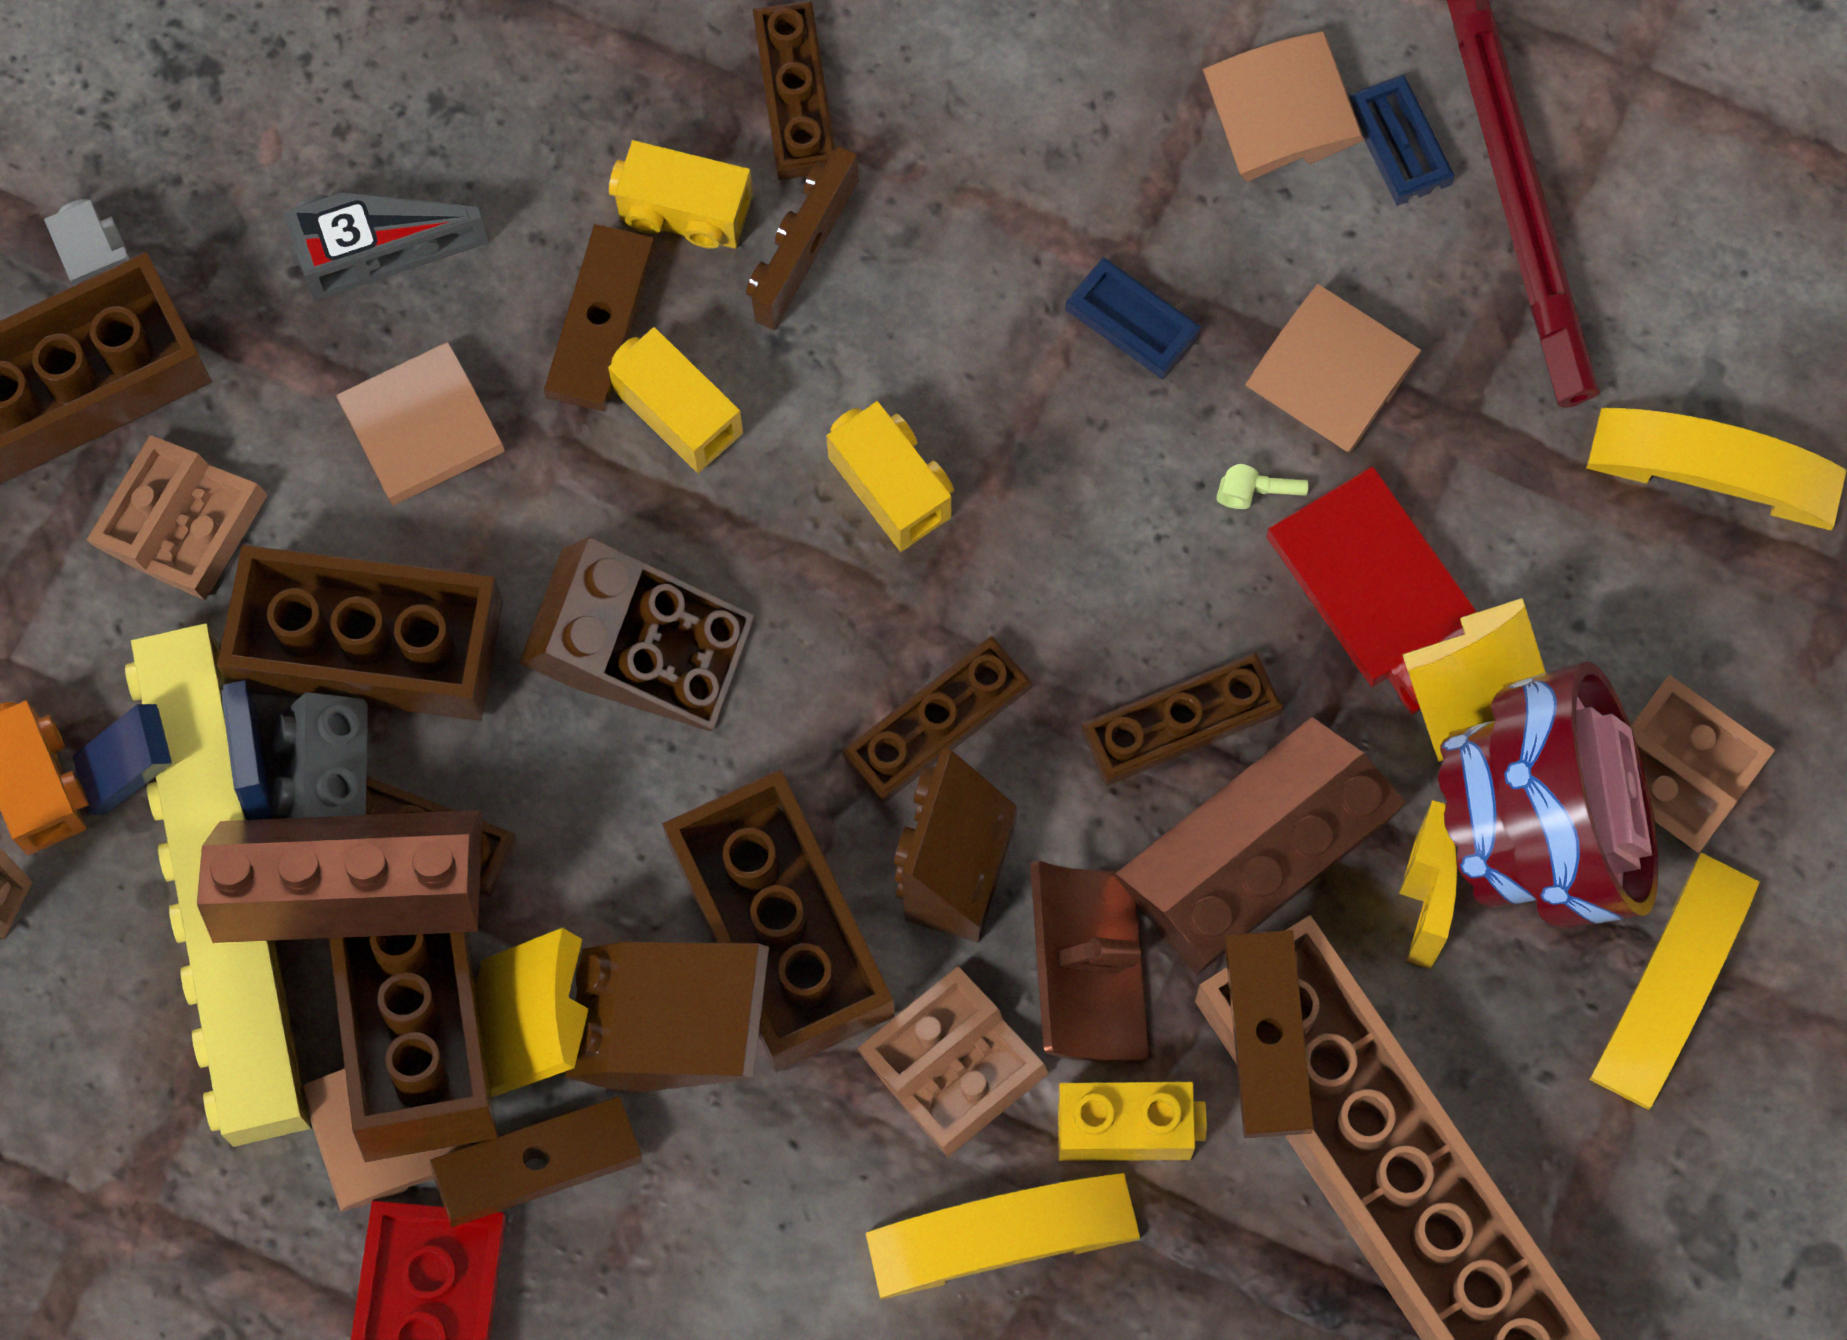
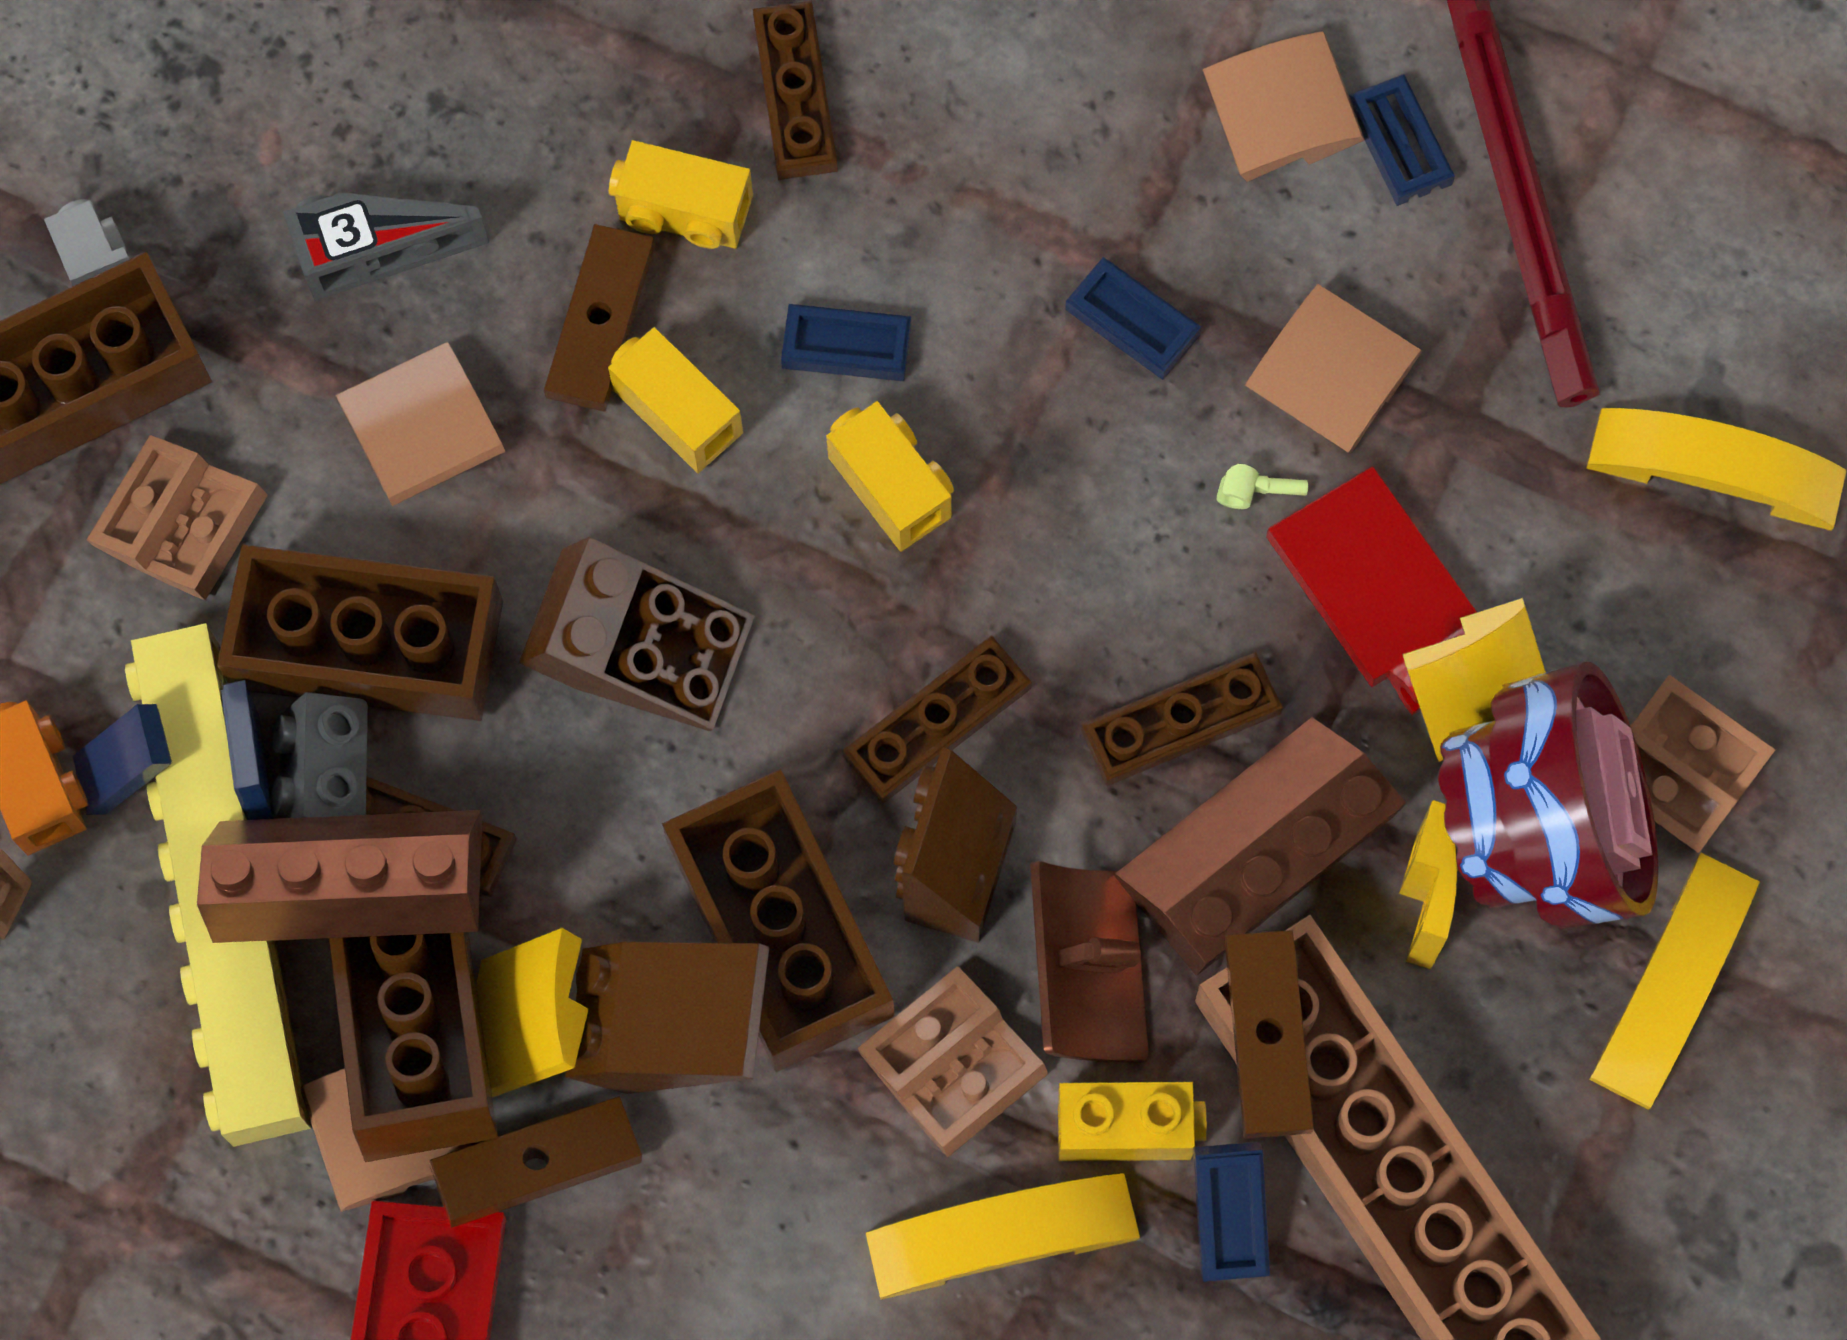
(802, 236): reddish brown tile -> none
(846, 342): none -> dark blue tile
(1231, 1211): none -> dark blue tile

